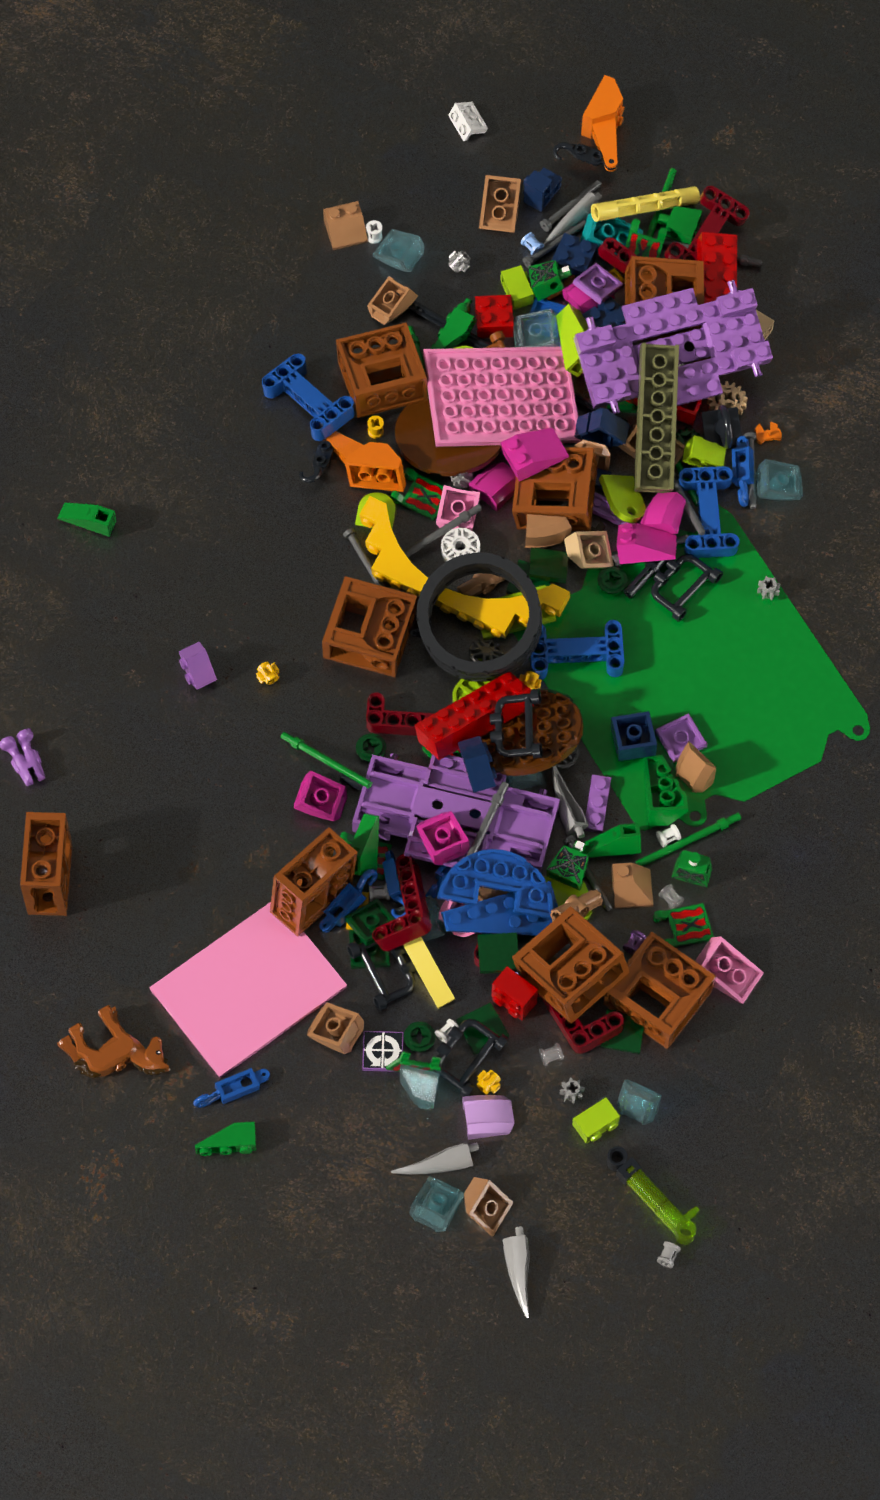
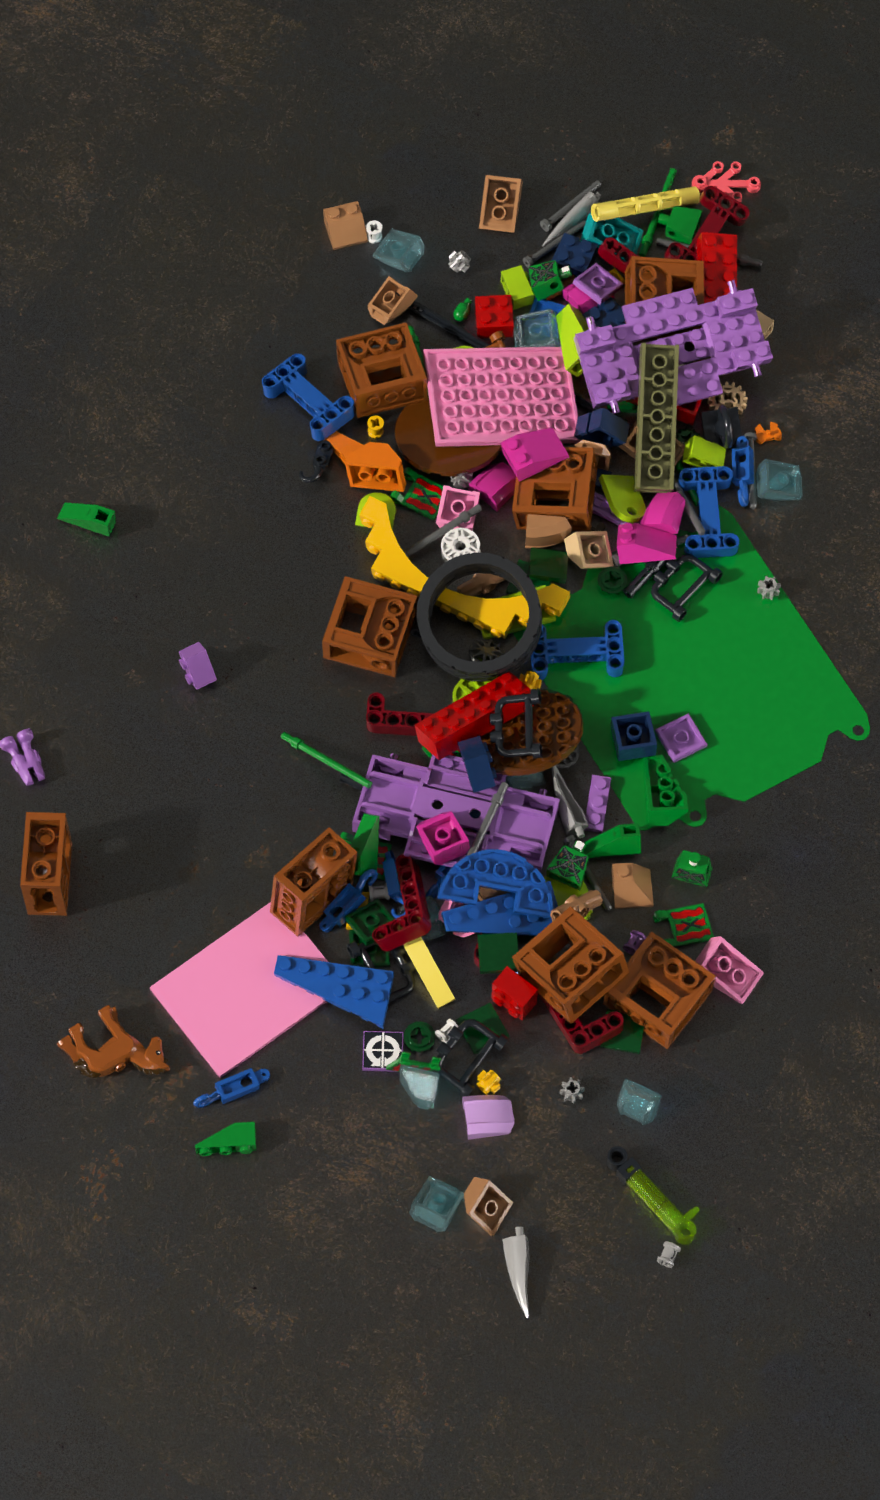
(267, 673): yellow gear -> none
(321, 797): dark pink slope -> none
(336, 1028): medium nougat slope -> none
(346, 986): none -> blue wing
(350, 534): dark grey bar -> none
(375, 741): dark green gear -> none
(447, 1160): light grey piece -> none
(455, 331): green slope -> none
(467, 120): white bracket -> none
(531, 243): light blue bush -> none
(540, 188): dark blue brick -> none
(551, 1054): clear bush -> none
(596, 1121): lime brick -> none
(600, 124): orange slope -> none
(644, 245): green flag -> none
(668, 835): white bush -> none
(668, 891): clear bush -> none
(695, 769): medium nougat slope -> none
(721, 824): green bar -> none
(723, 183): none -> coral plant

